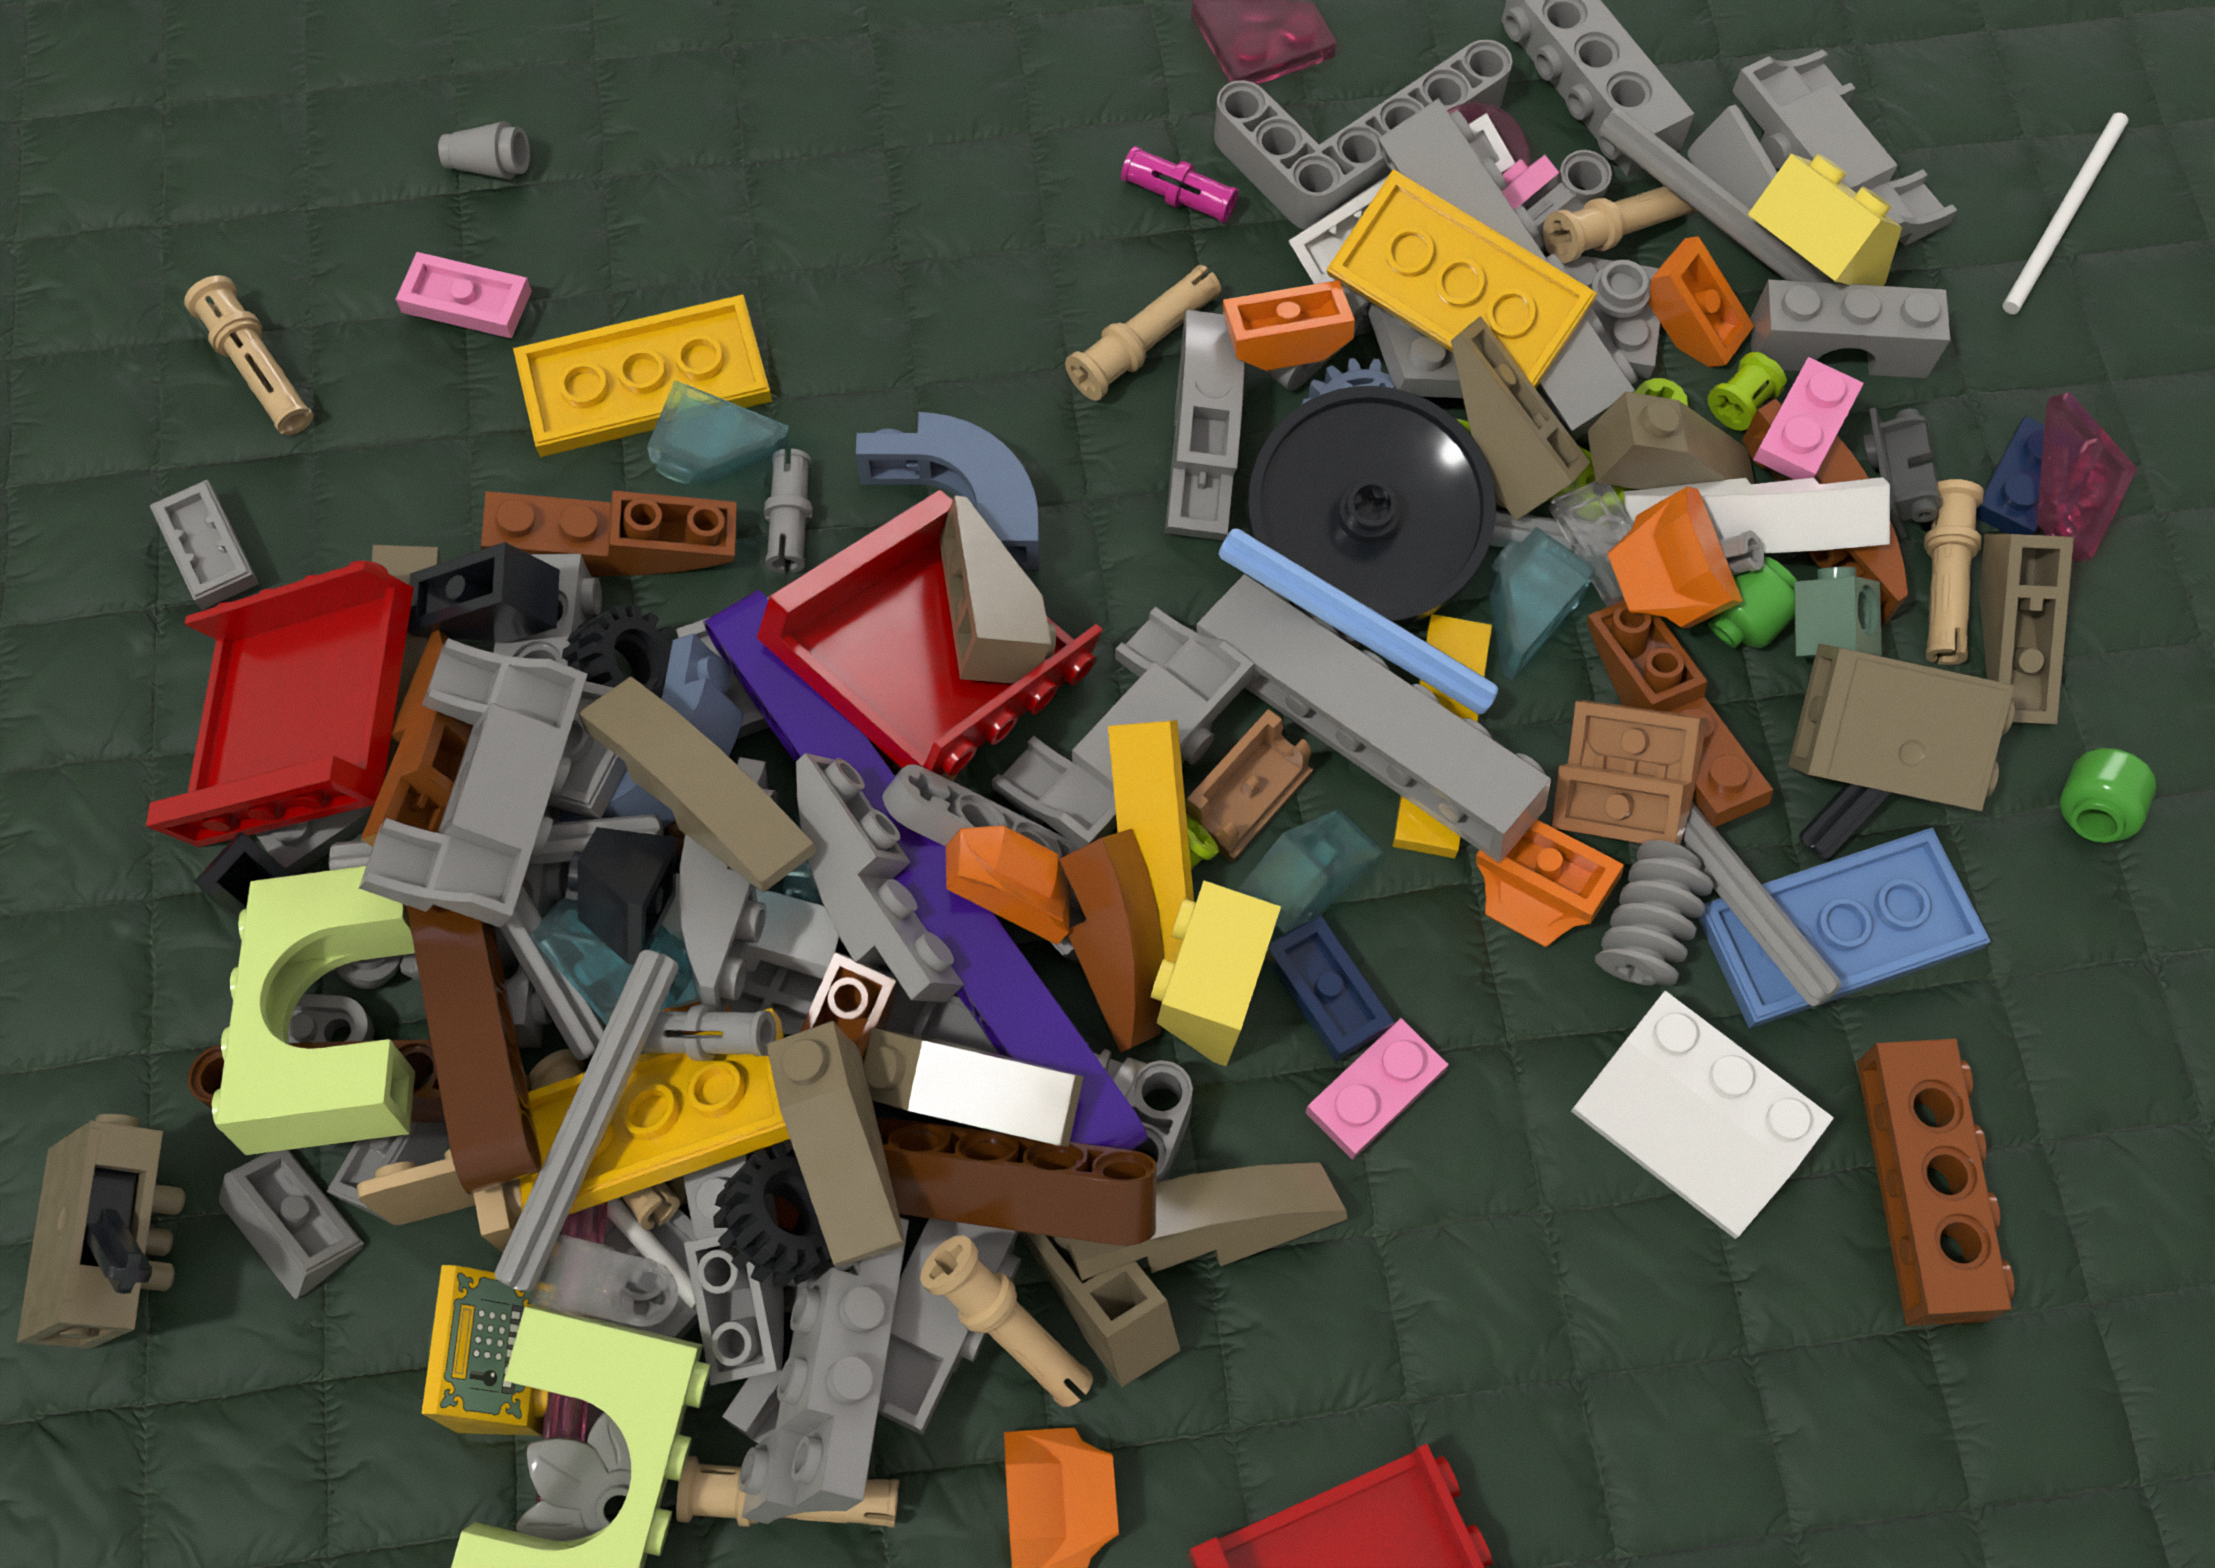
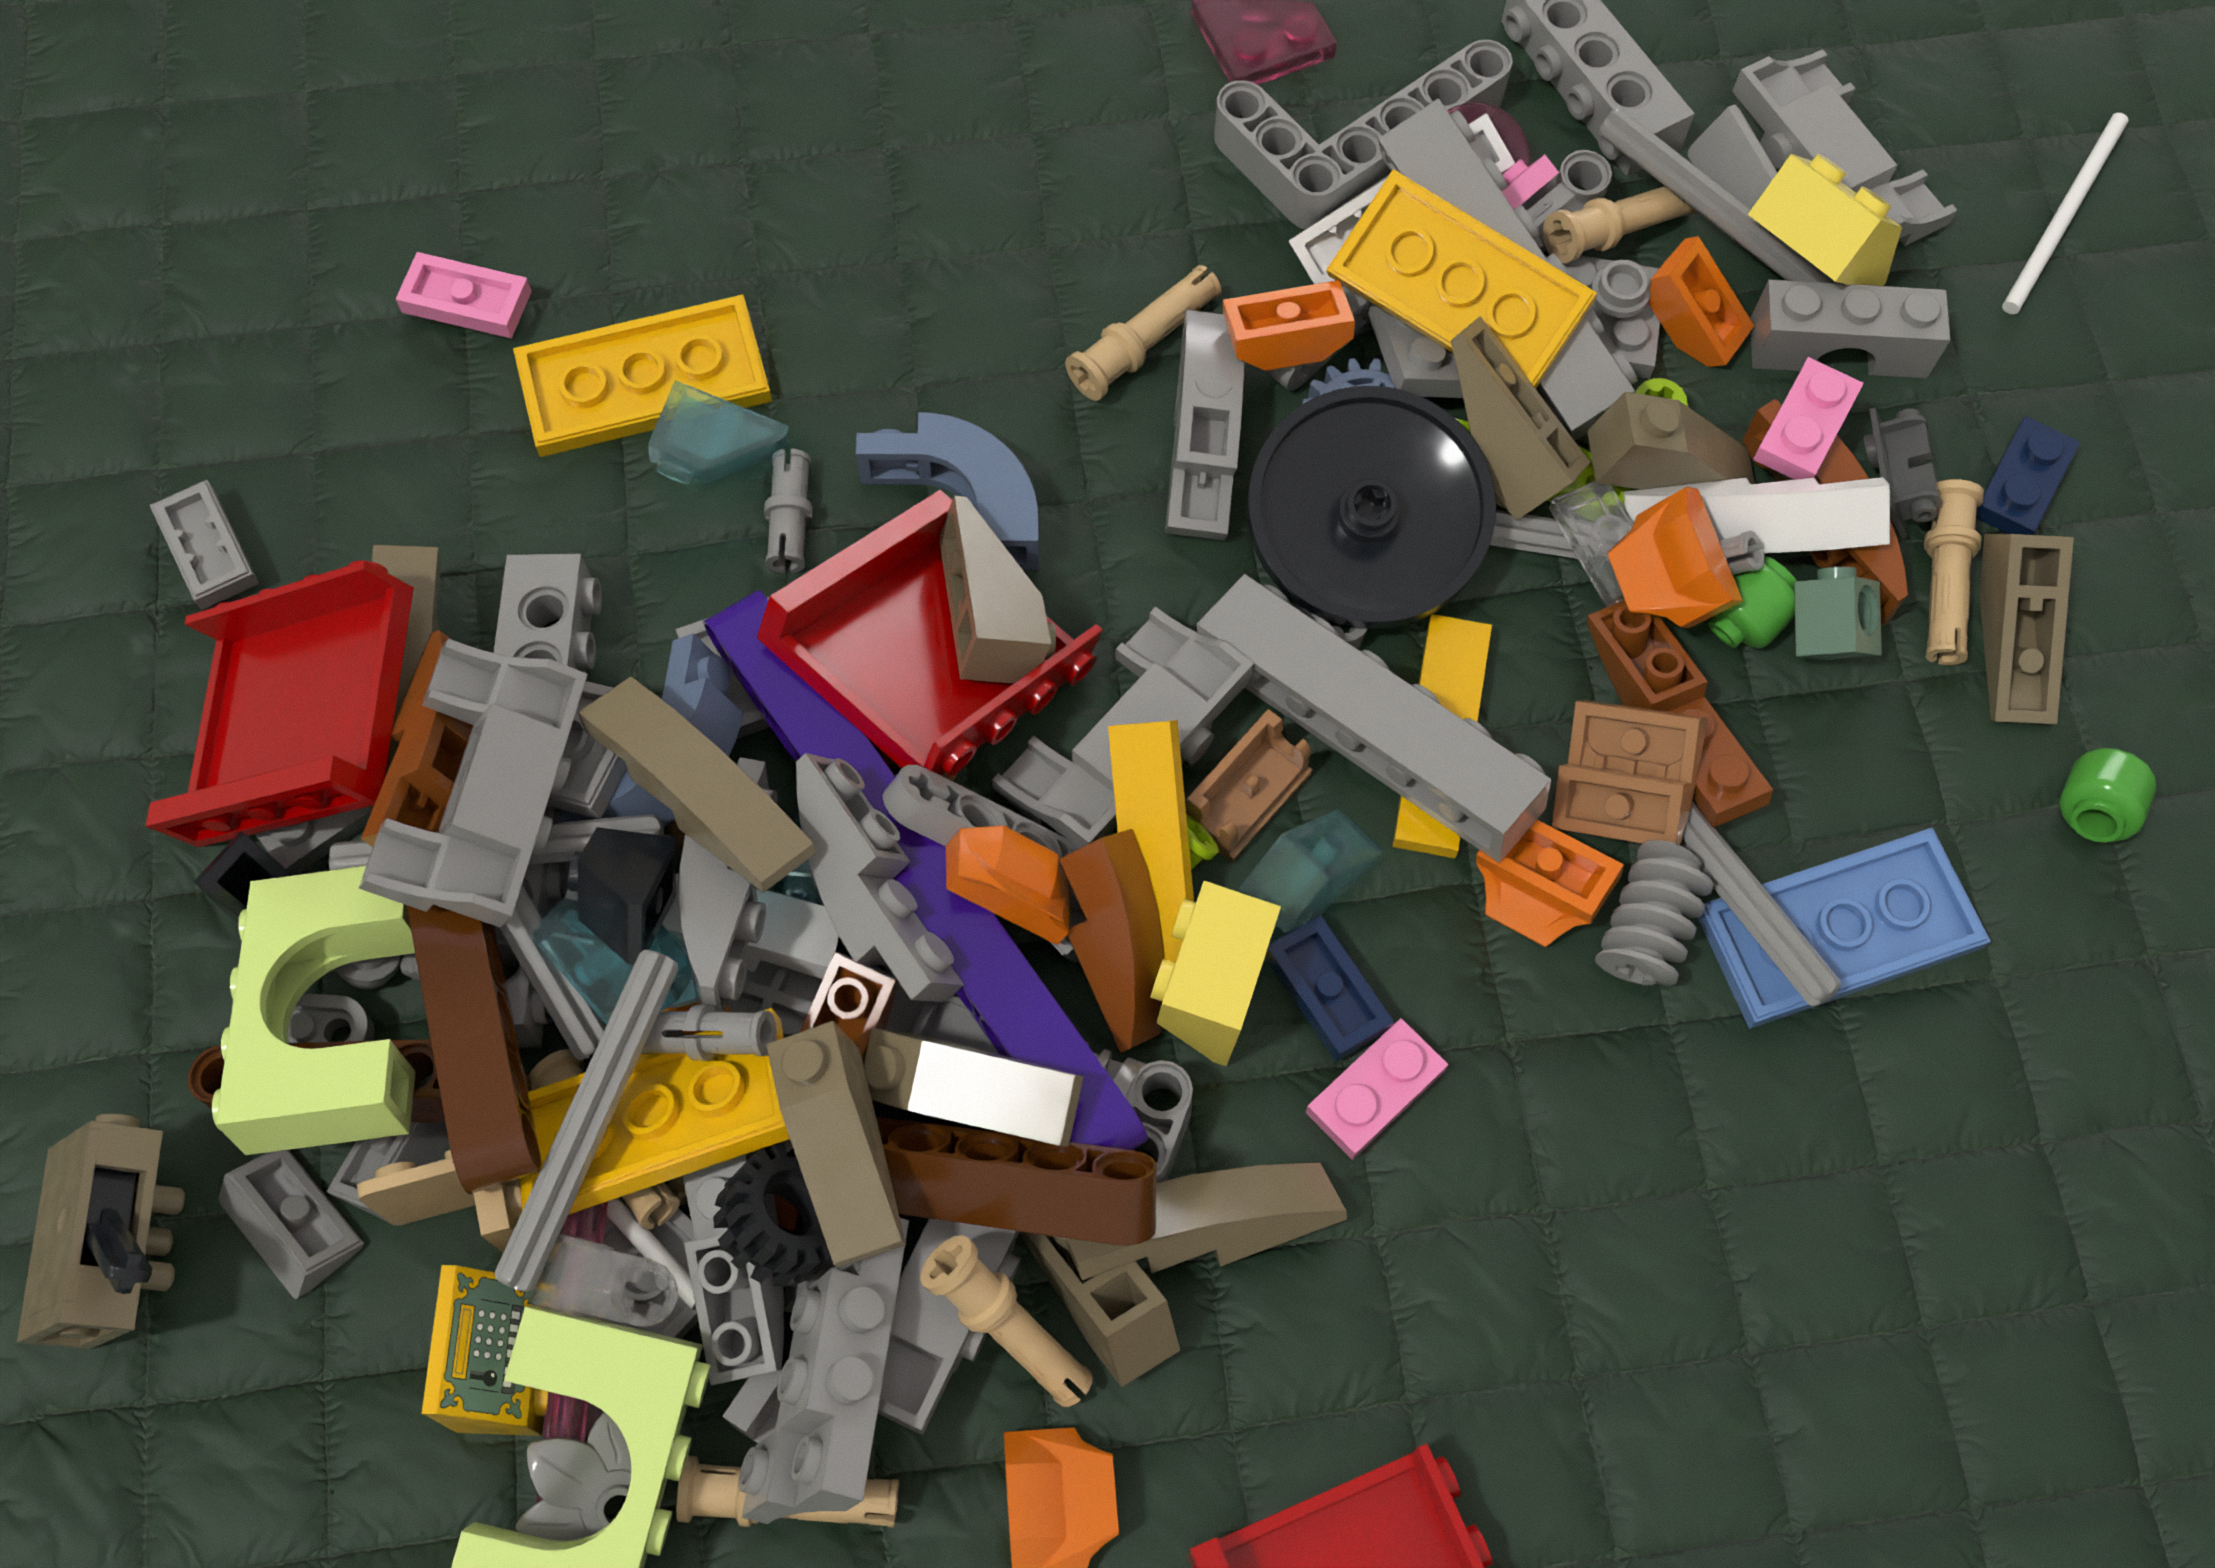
(238, 336): tan pin -> none
(485, 596): black slope -> none
(487, 150): light grey cone -> none
(616, 537): dark orange slope -> none
(629, 634): black tyre -> none
(1146, 168): dark pink pin -> none
(1358, 621): light blue axle -> none
(1533, 595): clear light blue slope -> none
(1702, 1115): white slope -> none
(1747, 390): lime bush -> none
(1895, 731): dark tan piece -> none
(1916, 1214): dark orange brick -> none
(2080, 476): clear pink wing -> none

